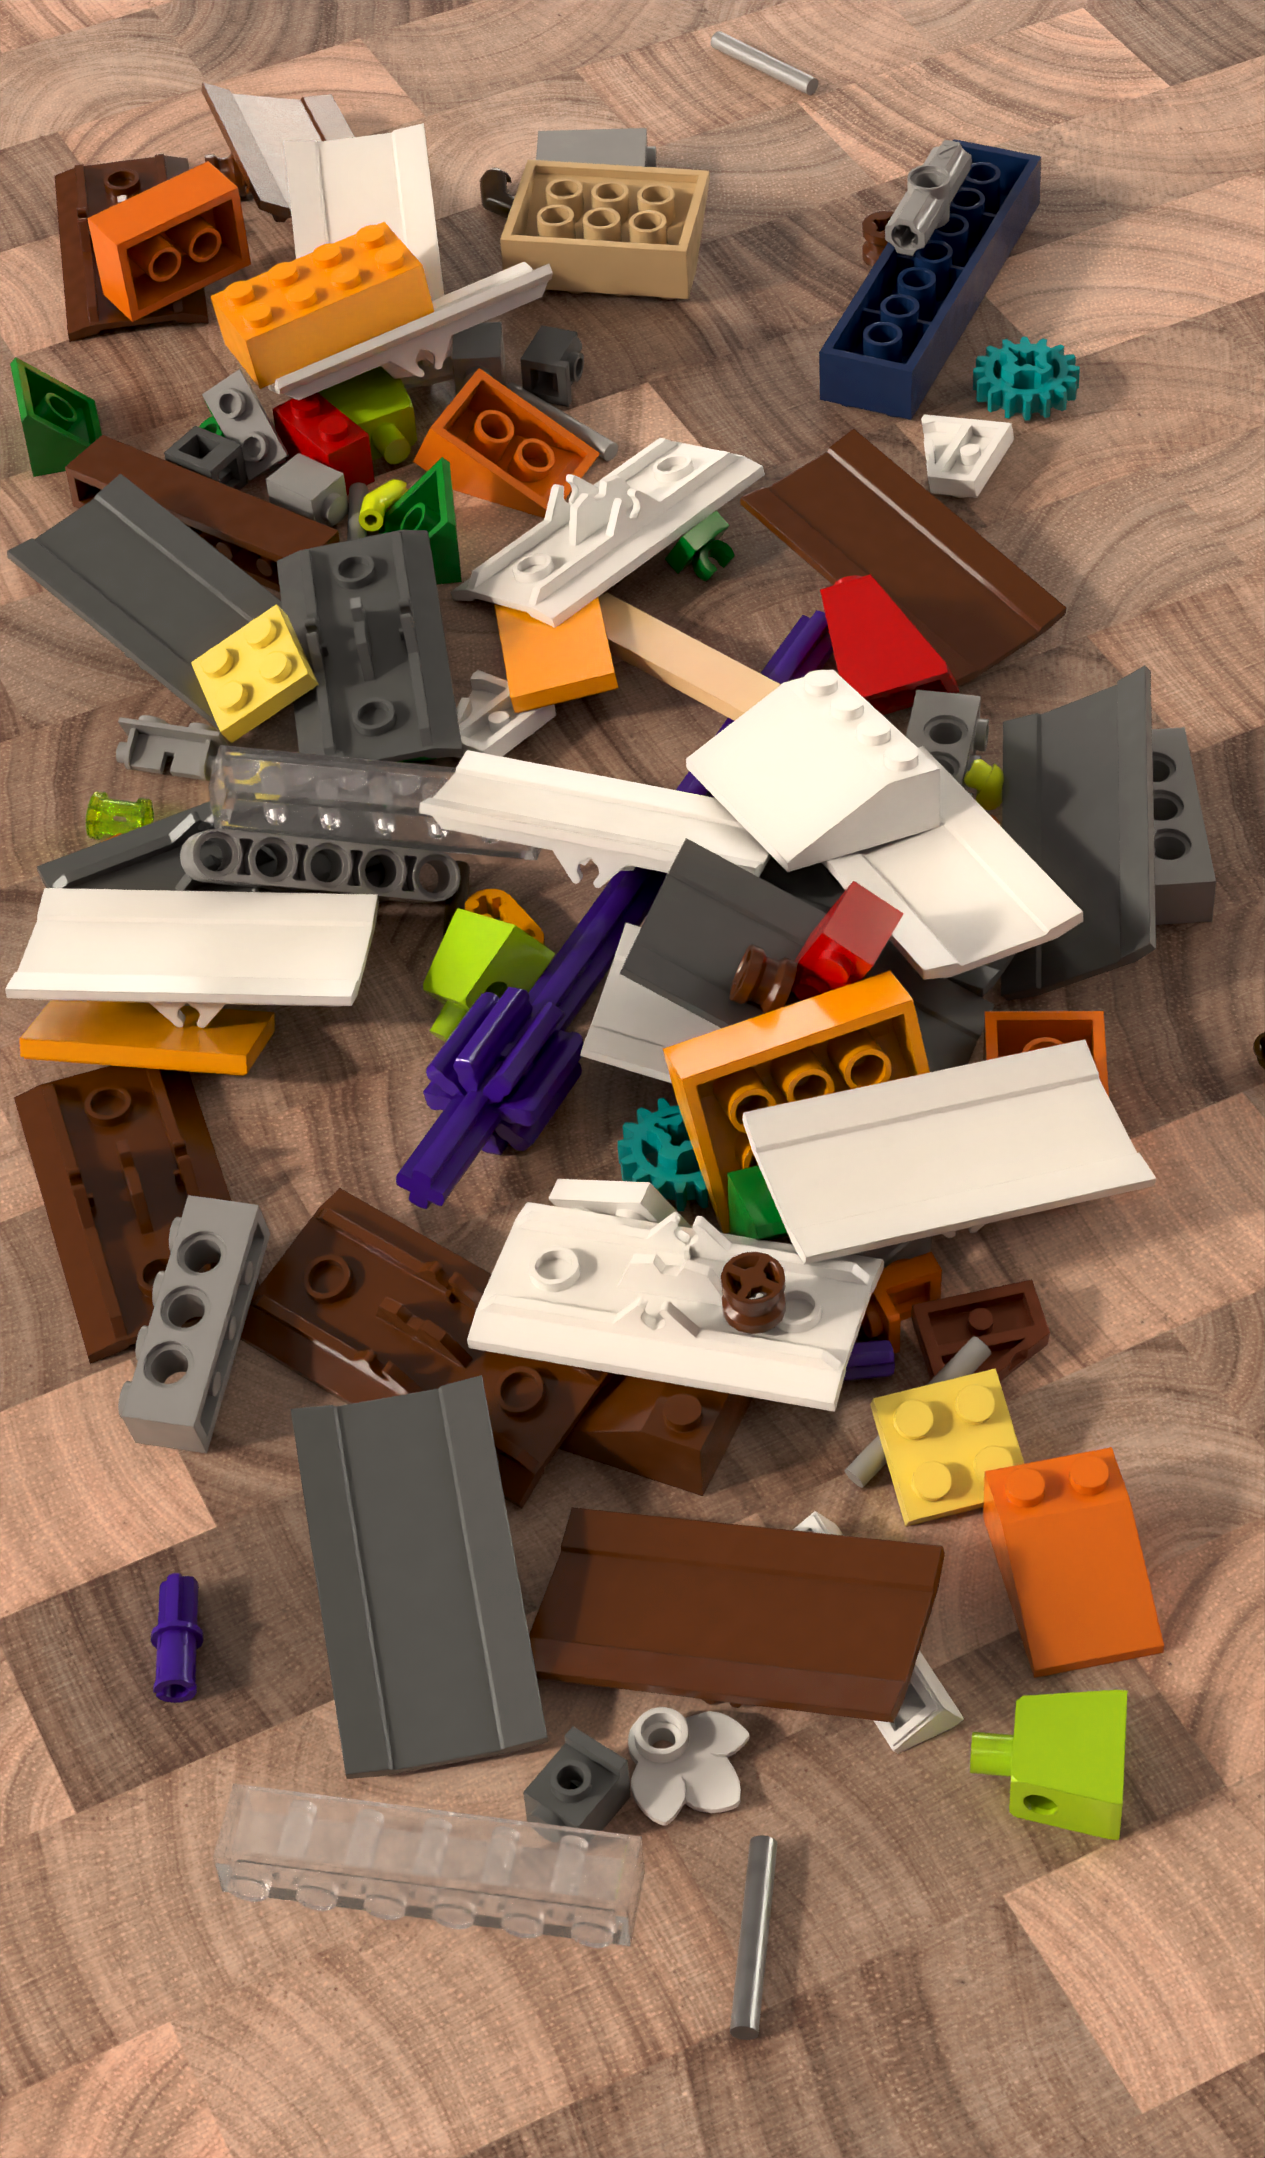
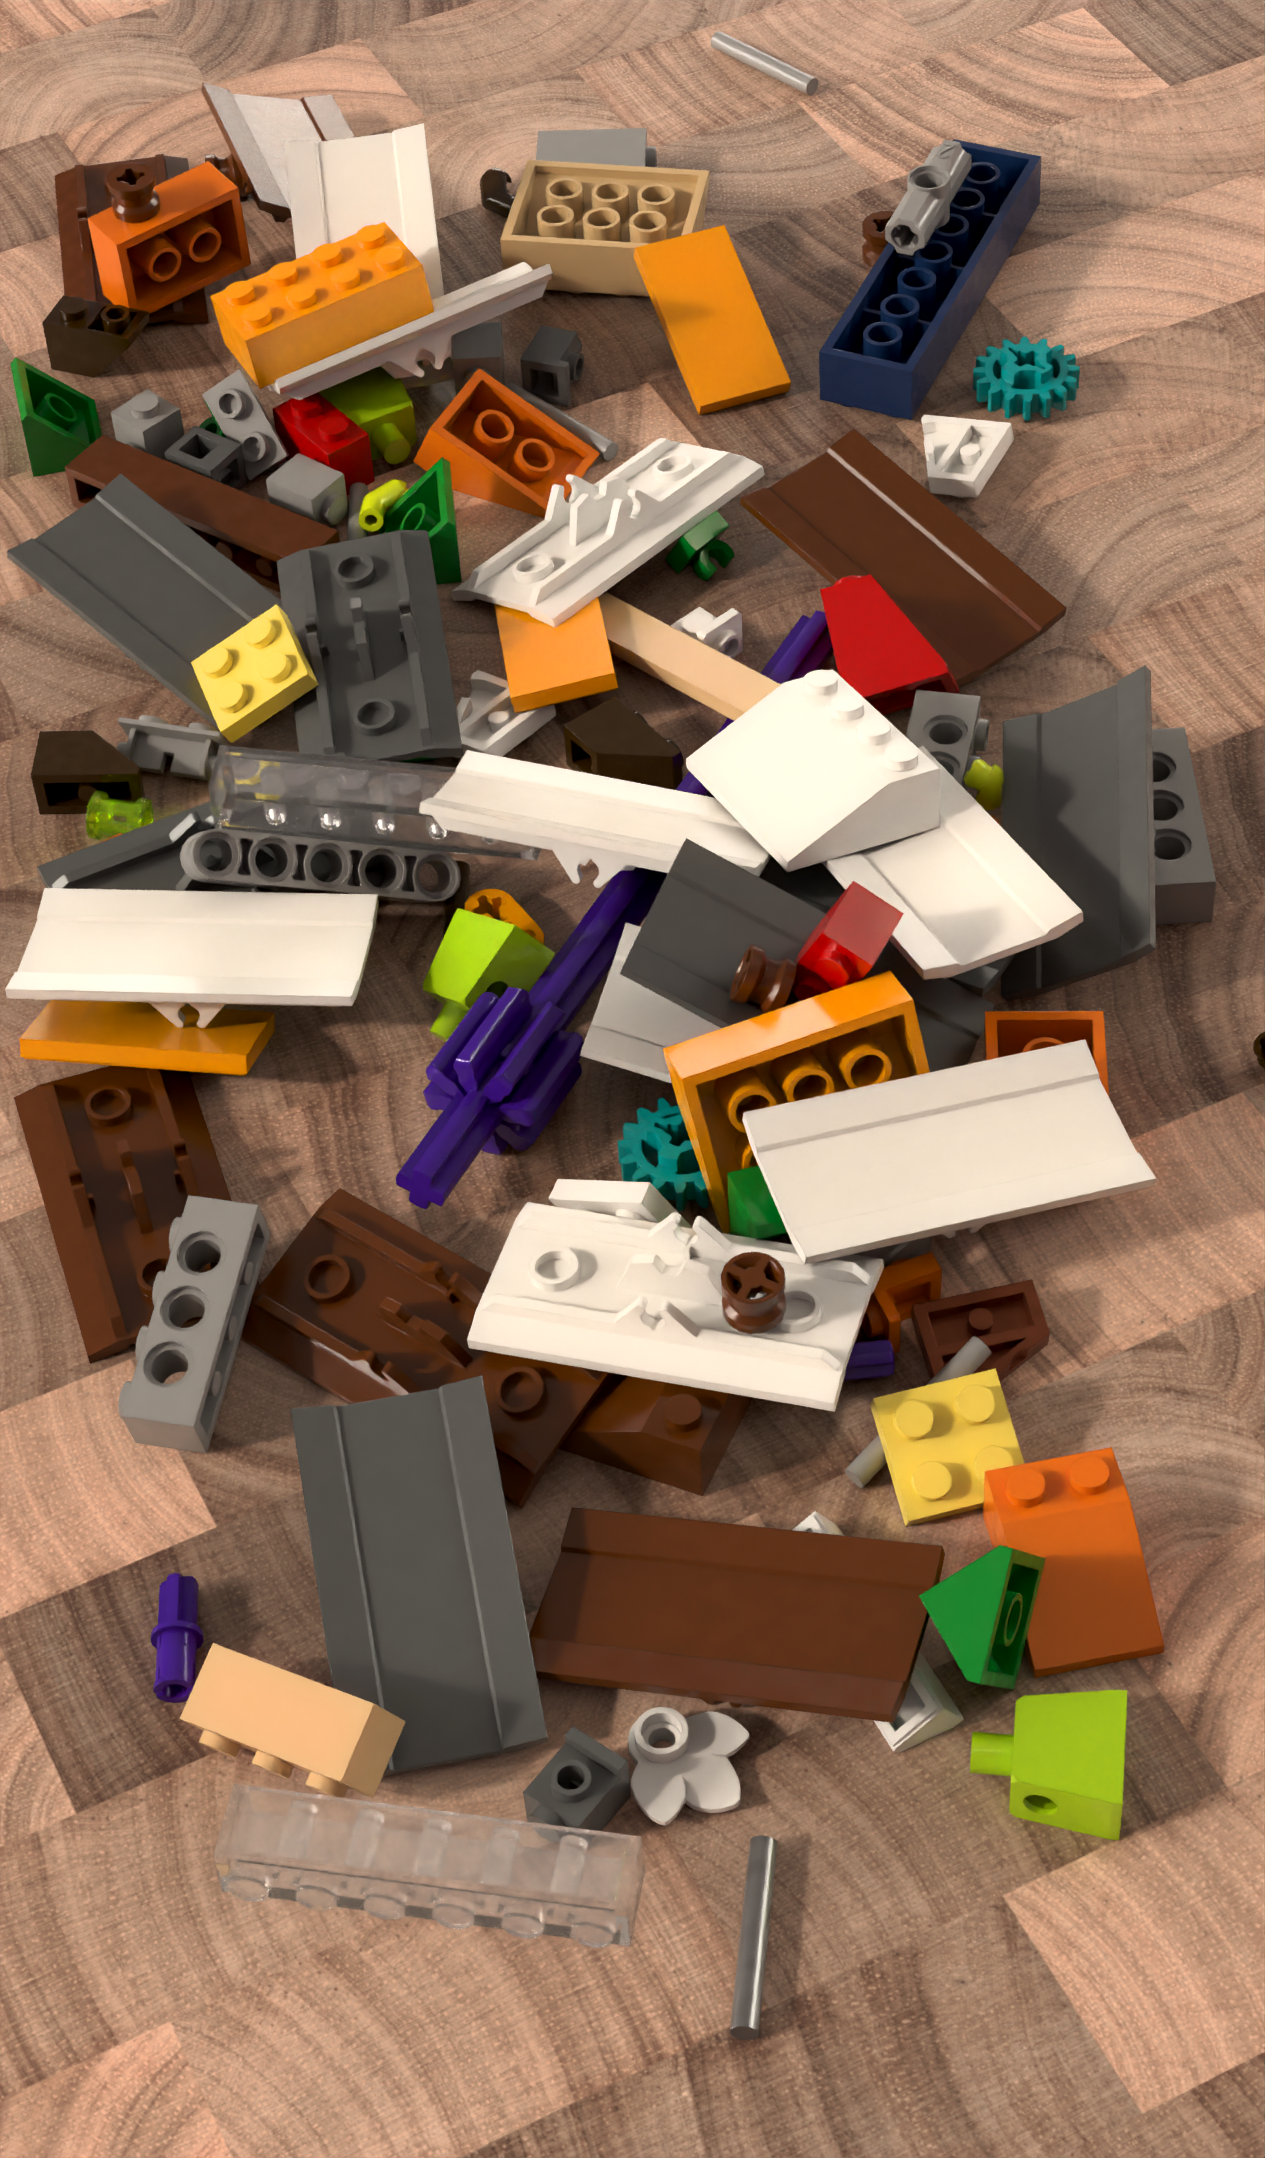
(76, 765): none -> dark brown slope
(89, 334): none -> dark brown slope
(133, 192): none -> reddish brown wheel
(148, 423): none -> light grey brick
(291, 1723): none -> tan brick
(622, 746): none -> dark brown slope
(712, 320): none -> light orange tile
(718, 633): none -> white bracket
(987, 1613): none -> green slope

